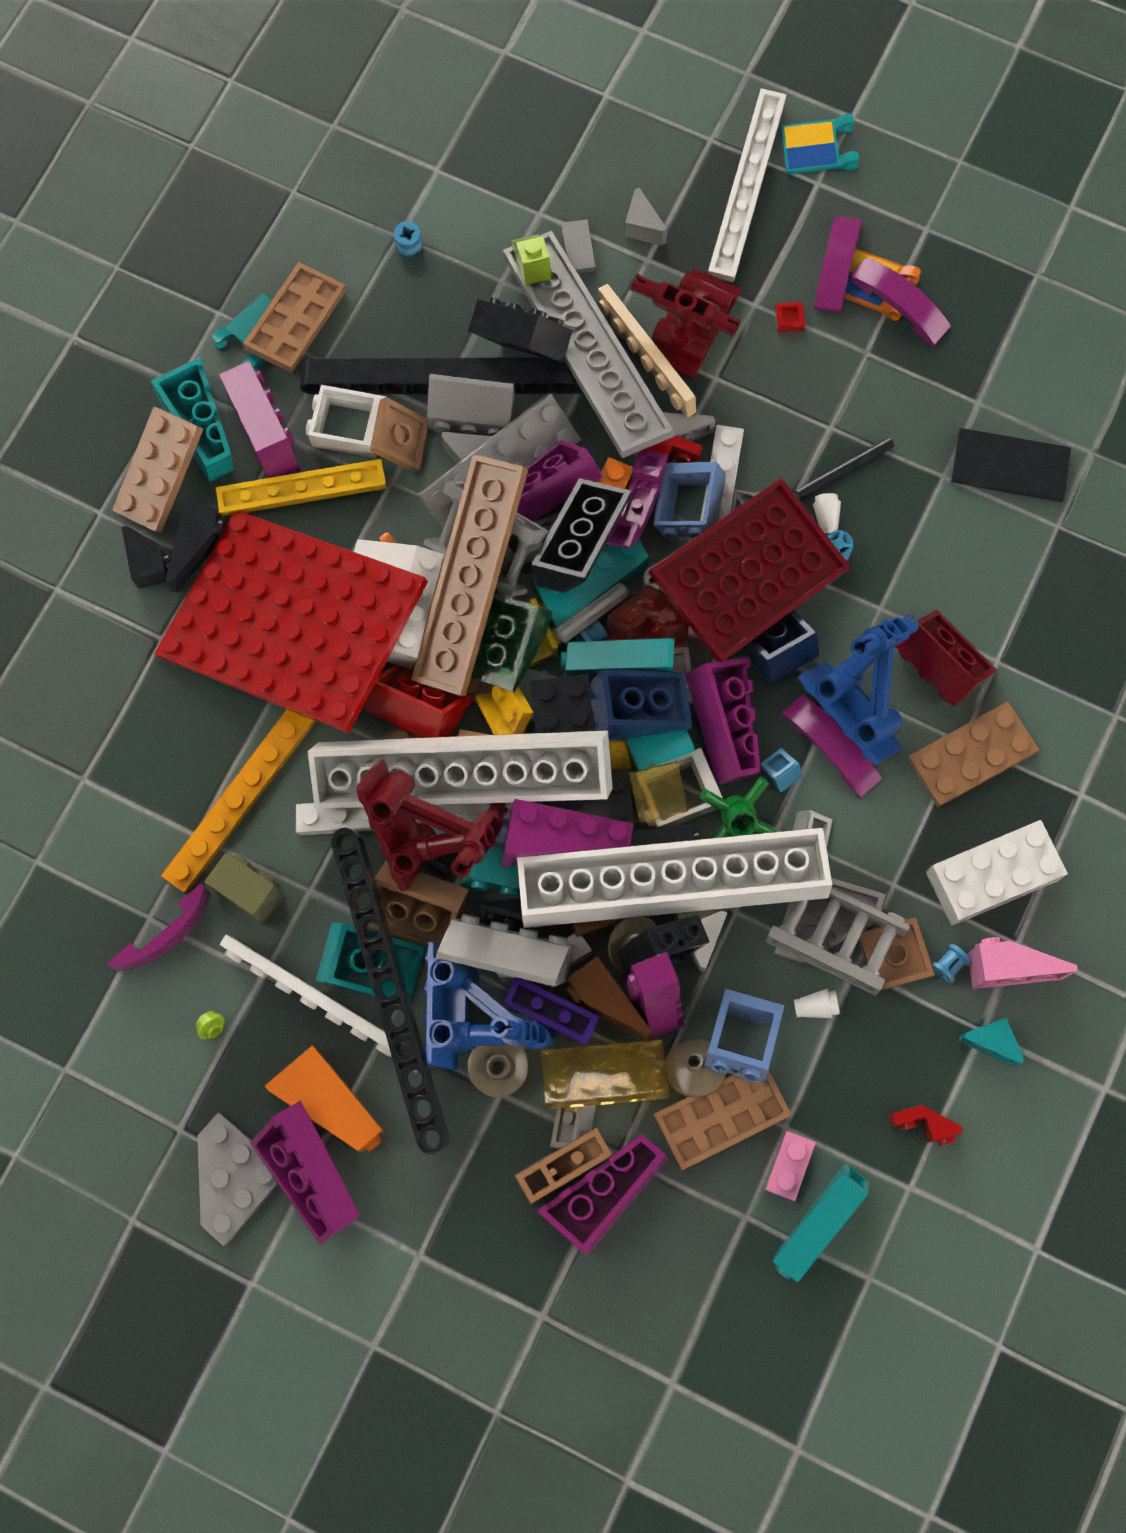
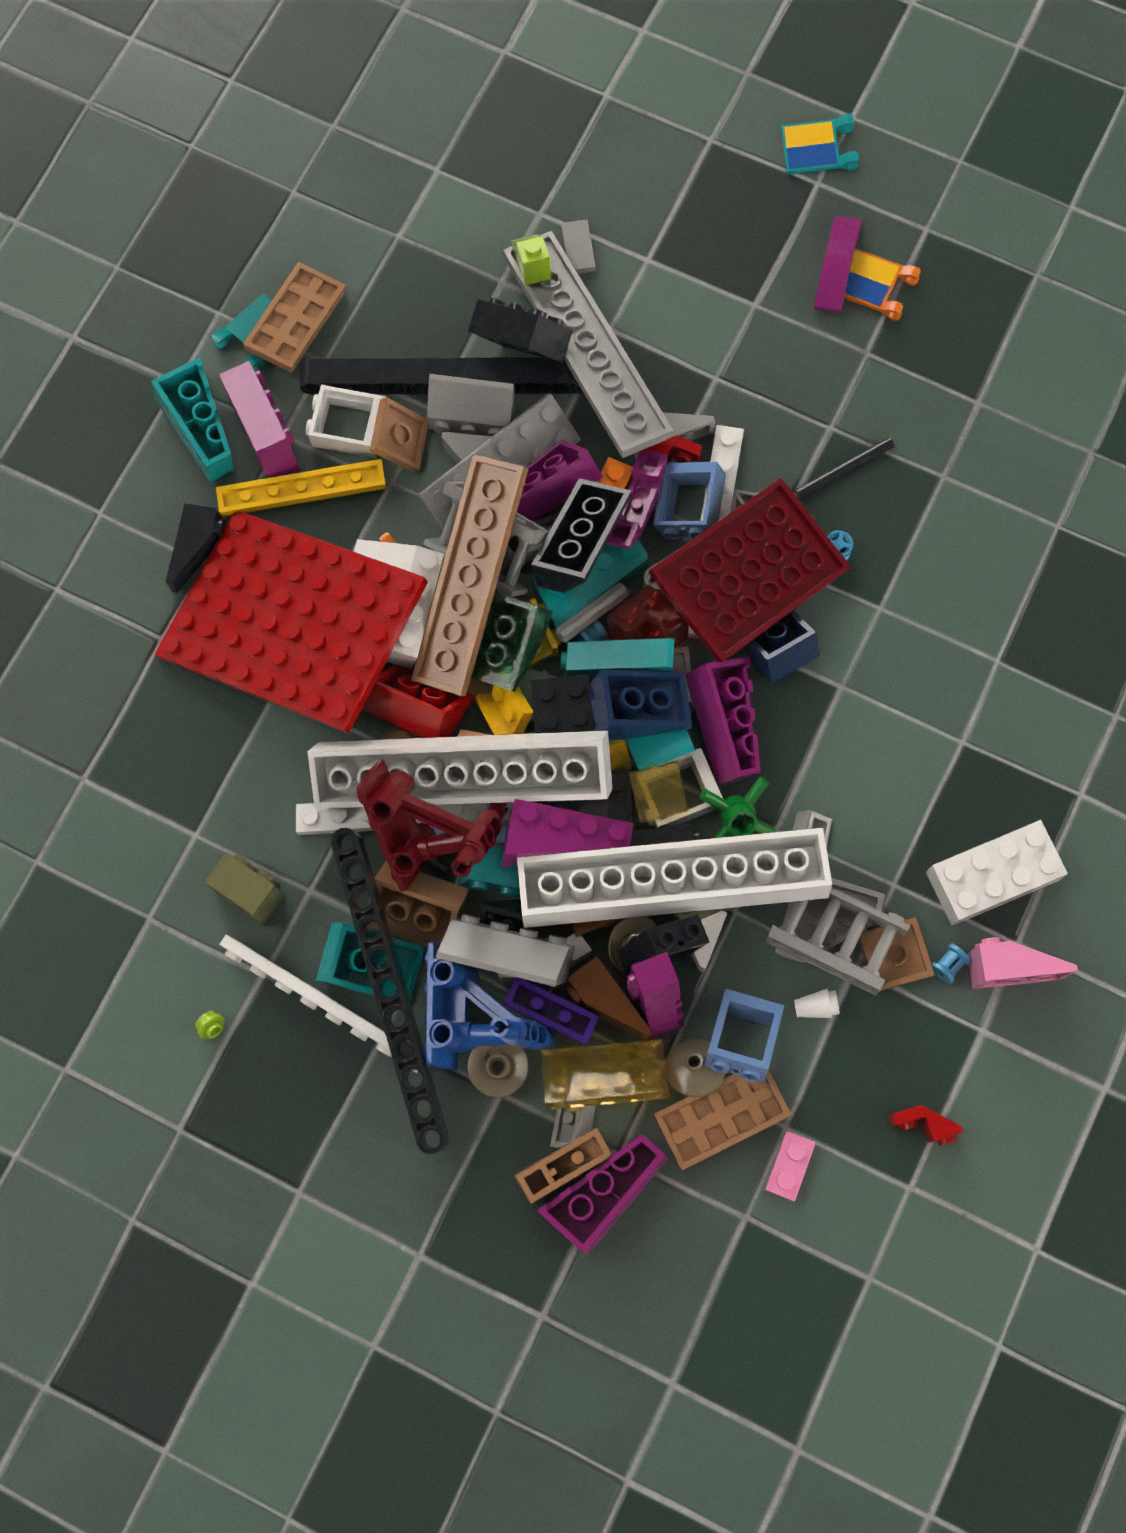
(132, 957): magenta slope -> none
(145, 559): black slope -> none
(157, 469): medium nougat plate -> none
(230, 1179): light grey plate -> none
(237, 800): light orange plate -> none
(305, 1172): magenta wedge -> none
(327, 1100): orange slope -> none
(405, 245): dark azure wheel -> none
(643, 221): light grey slope -> none
(650, 356): tan plate -> none
(694, 317): dark red plate -> none
(747, 185): white plate -> none
(781, 769): dark azure slope -> none
(790, 317): red tile -> none
(821, 1222): teal slope -> none
(827, 512): white cone -> none
(833, 744): magenta slope -> none
(838, 690): blue plate -> none
(903, 297): magenta slope -> none
(945, 658): dark red slope -> none
(972, 754): medium nougat plate -> none
(996, 1041): teal slope -> none
(1011, 464): black tile -> none

